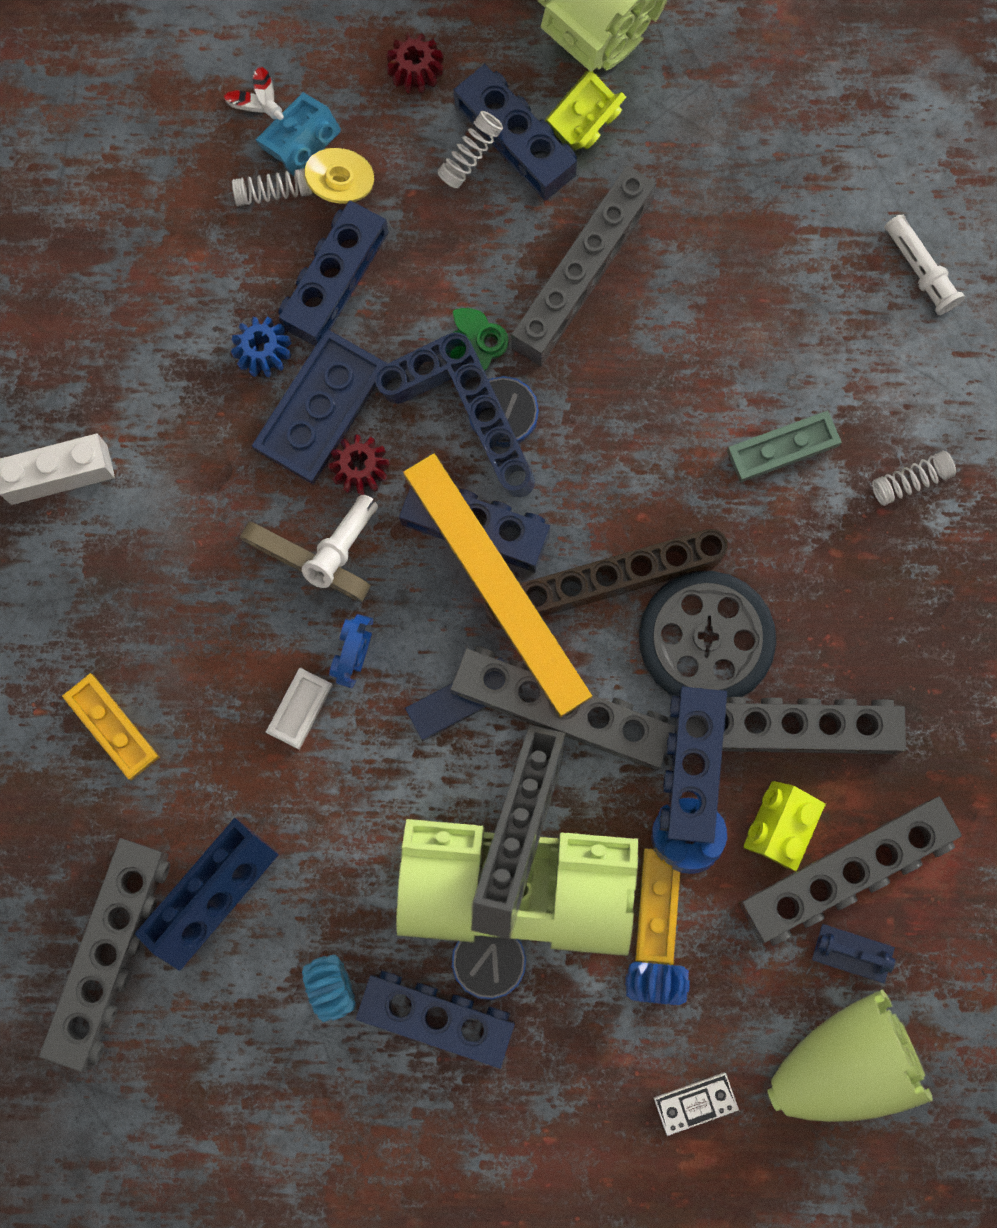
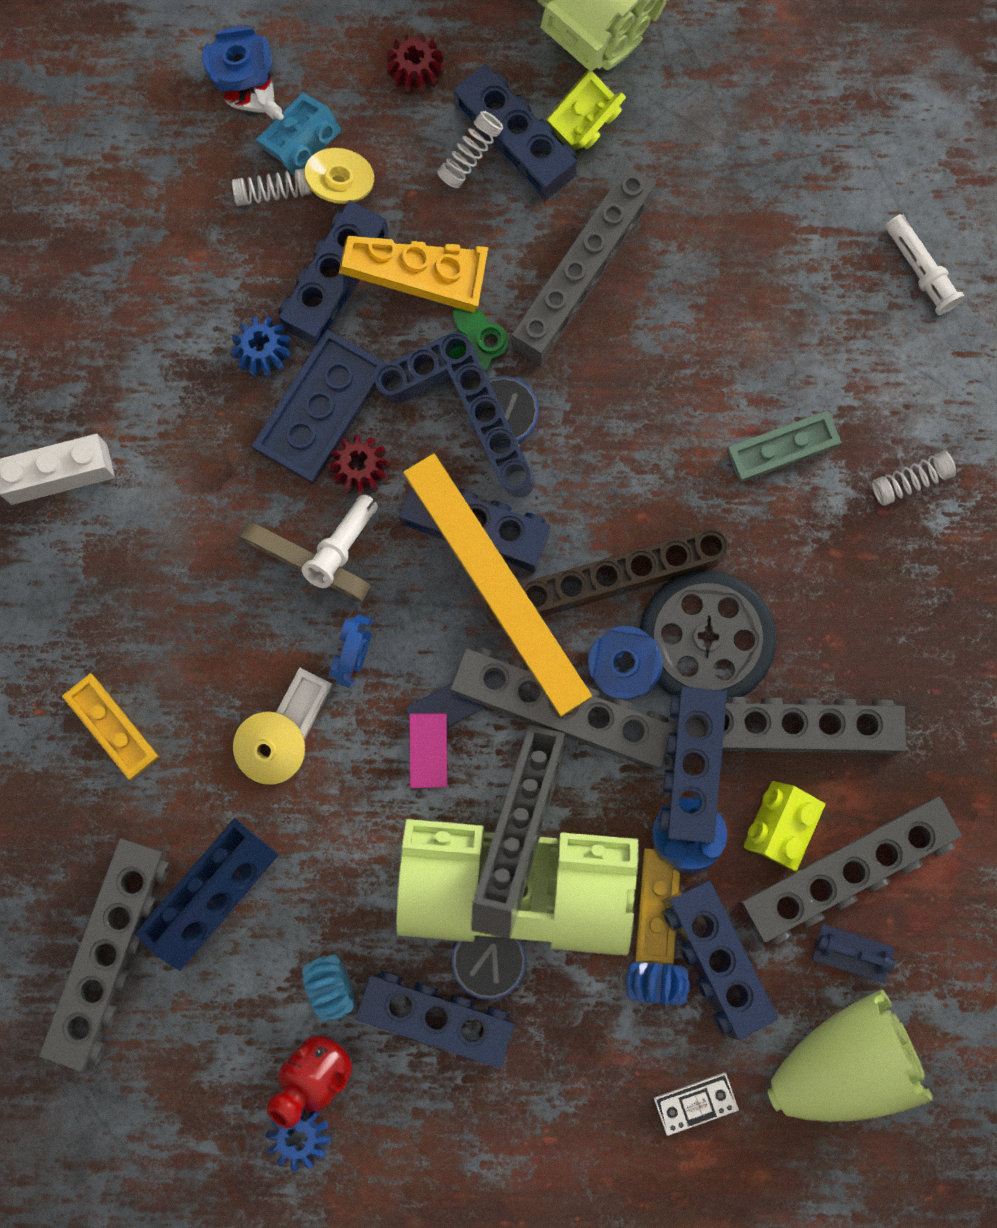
(242, 74): none -> blue plate
(281, 736): none -> light yellow dish
(294, 1150): none -> blue gear
(309, 1080): none -> red piece
(427, 750): none -> dark pink tile
(430, 272): none -> yellow wing
(613, 646): none -> blue plate
(754, 1007): none -> dark blue brick

